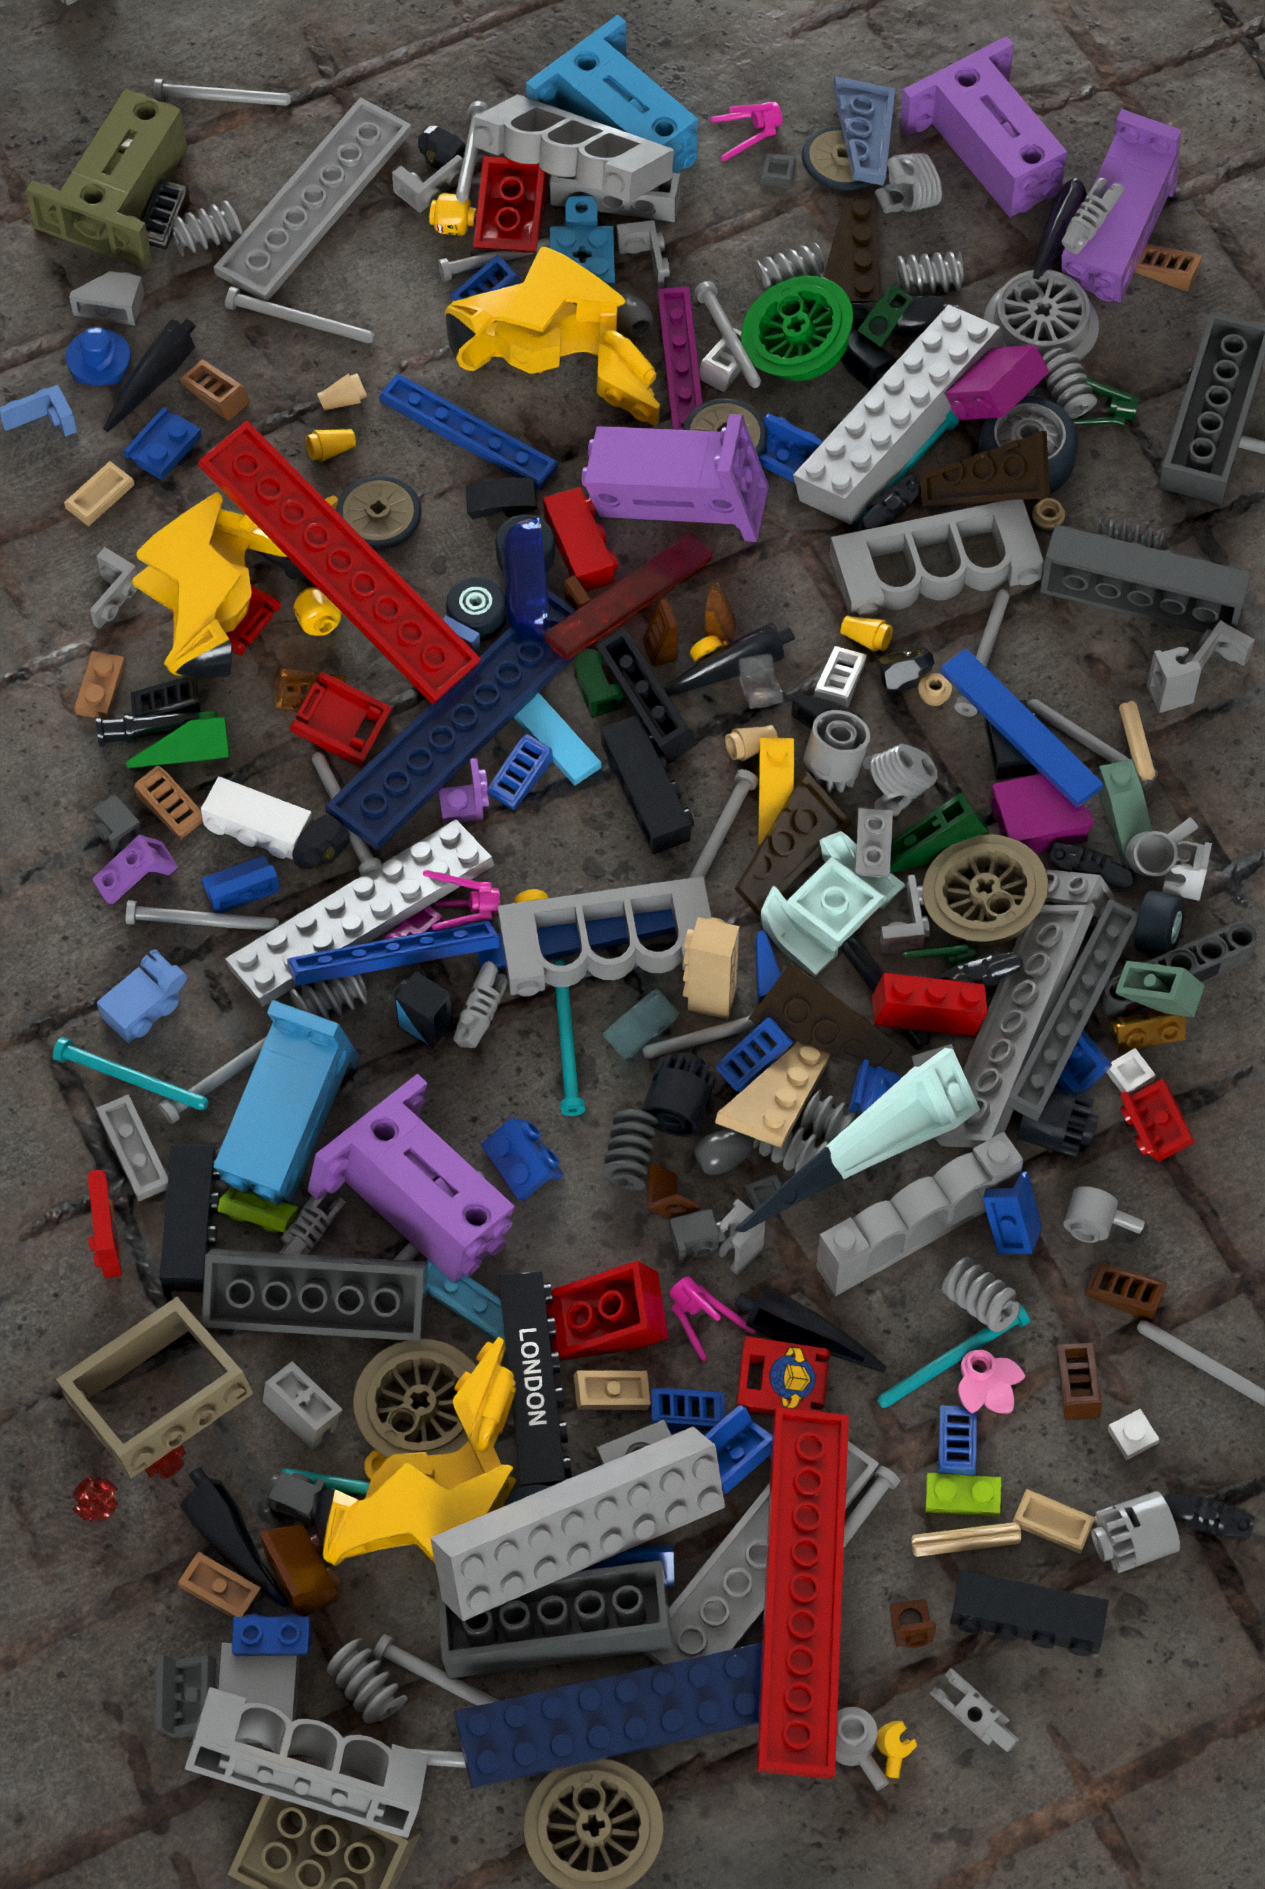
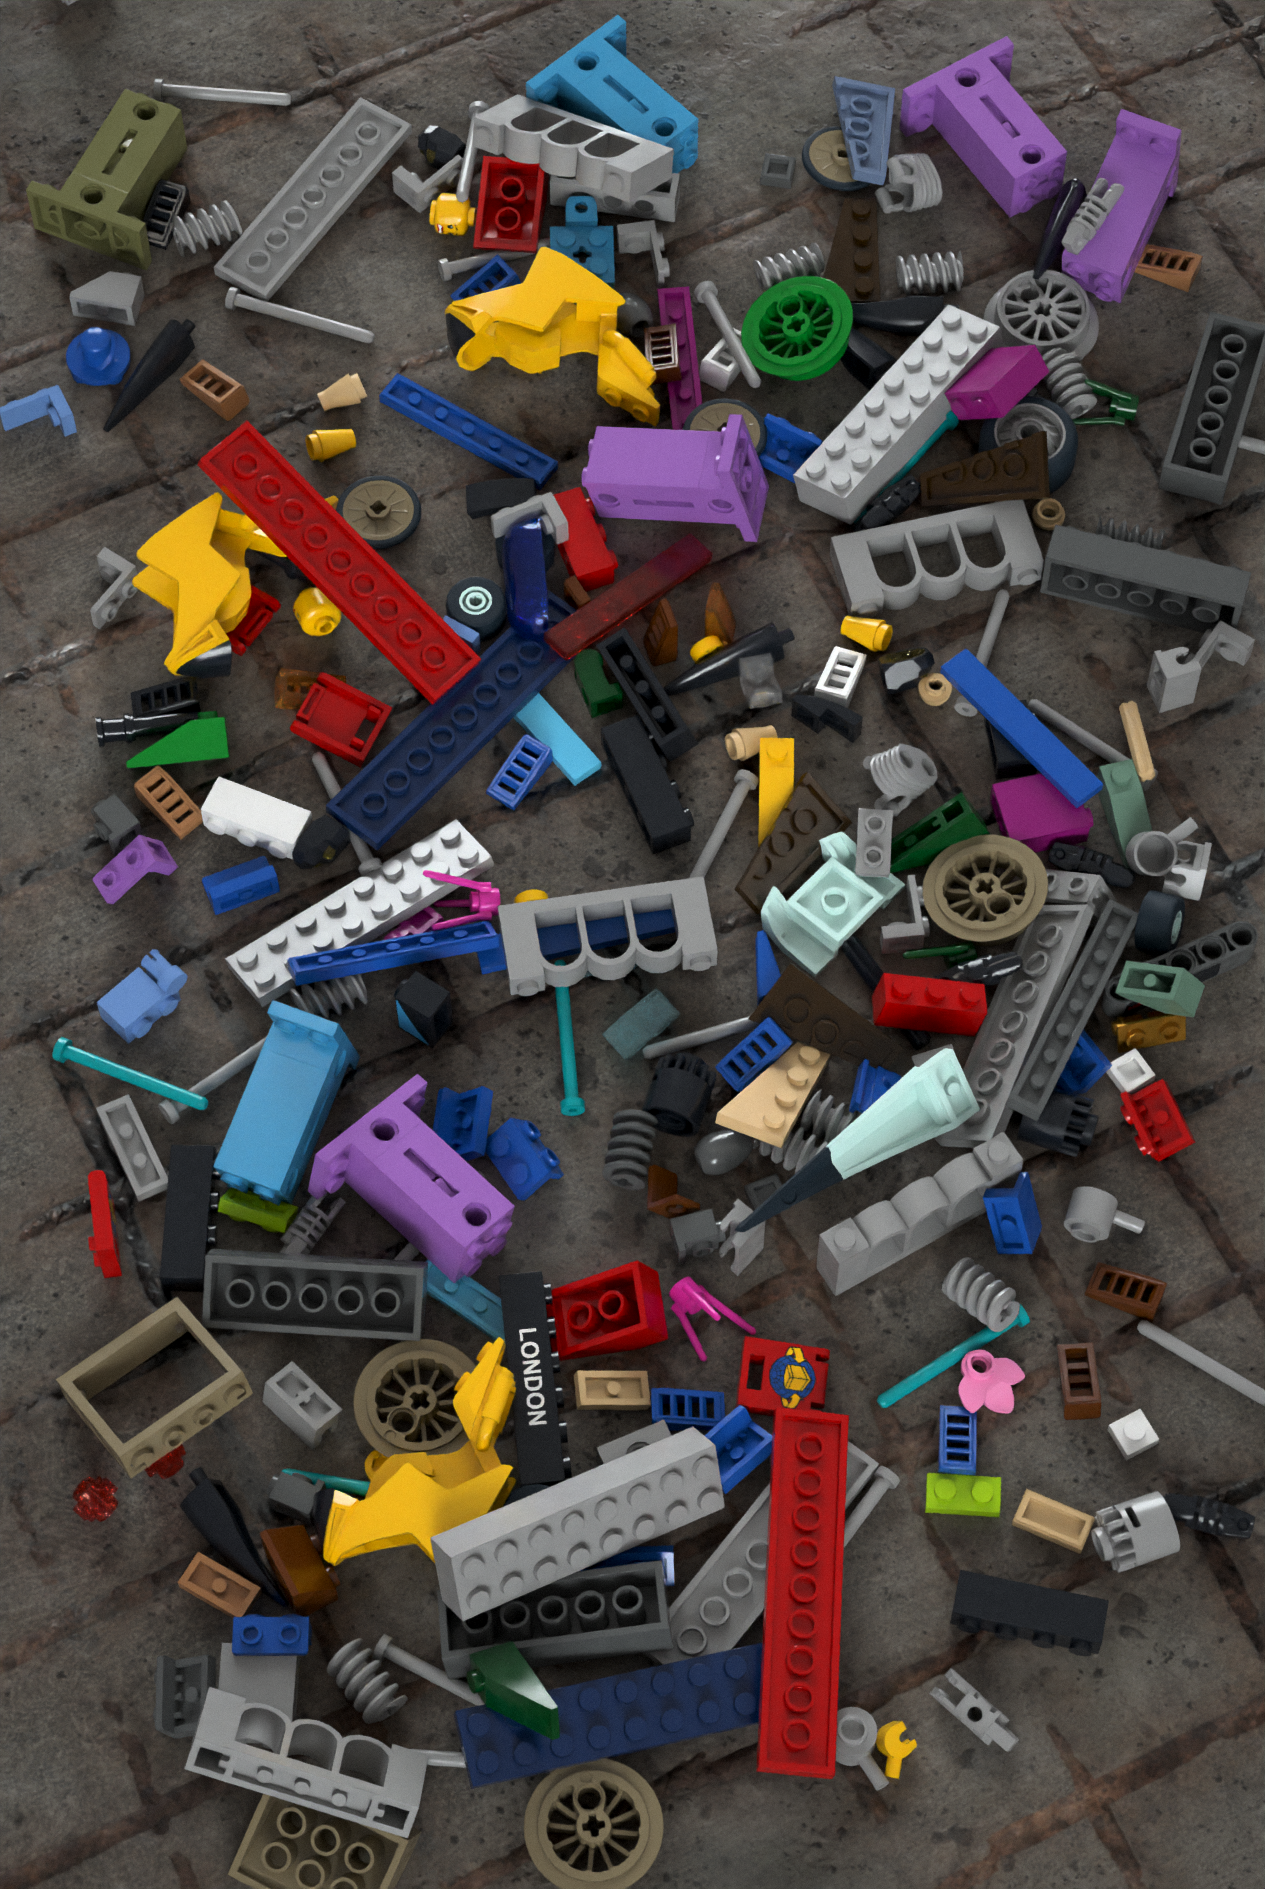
(99, 493): tan tile -> none
(100, 685): medium nougat plate -> none
(136, 912): light grey bar -> none
(162, 443): blue plate -> none
(464, 1120): none -> blue bracket
(465, 801): medium lavender bracket -> none
(480, 1006): light grey hinge -> none
(513, 1689): none -> dark green slope
(539, 506): none -> light grey bracket
(668, 371): none -> reddish brown slope
(711, 967): tan brick -> none
(763, 116): dark pink plant -> none
(796, 1324): black piece -> none
(836, 749): light grey gear -> none
(886, 315): dark green leg -> none
(913, 1634): reddish brown bracket -> none
(966, 1539): tan axle -> none

